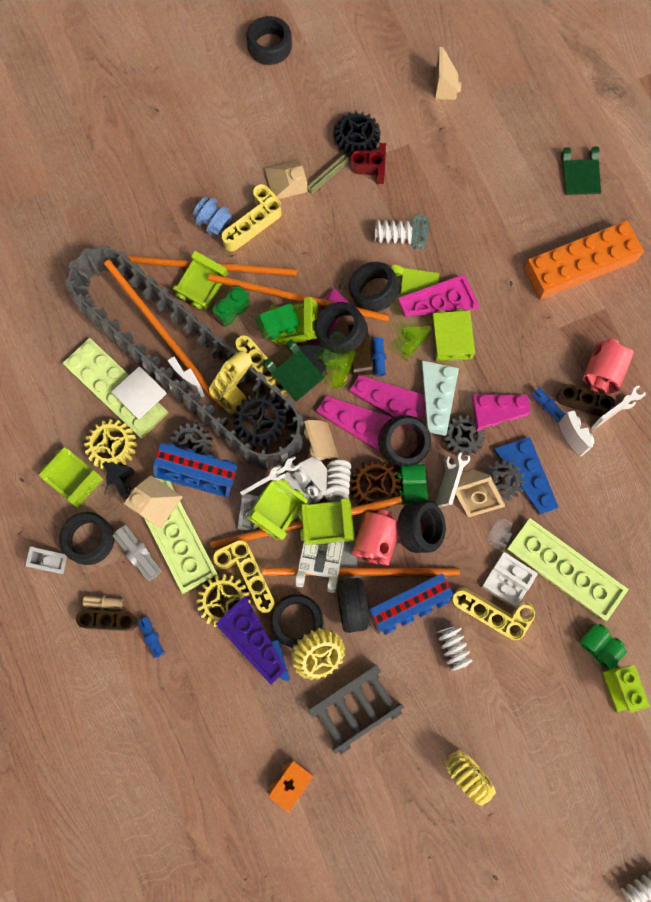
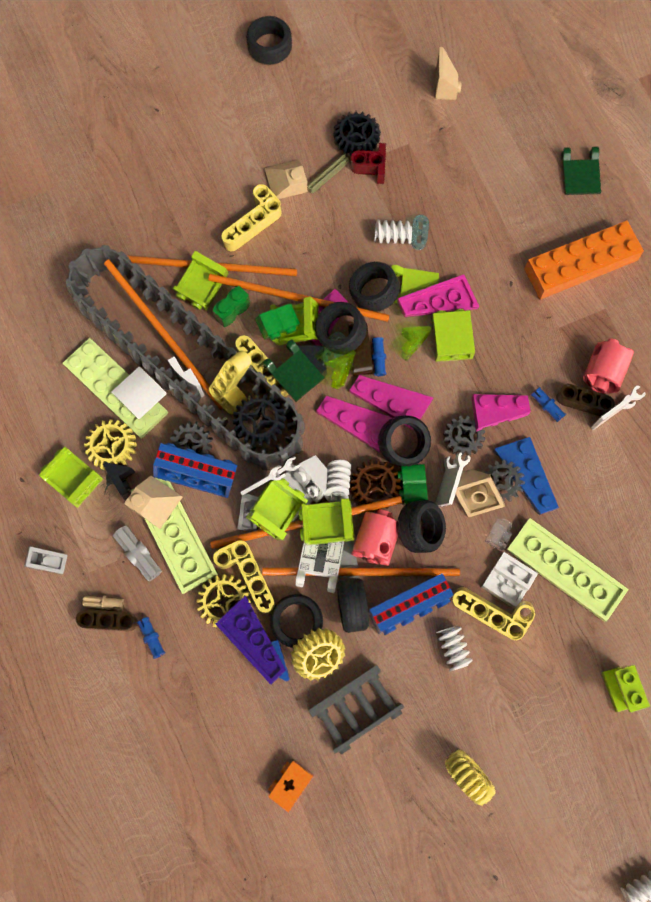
(70, 528): black tyre -> none
(209, 214): medium blue piece -> none
(321, 440): tan slope -> none
(439, 391): light aqua wing -> none
(578, 439): white slope -> none
(602, 646): green brick -> none

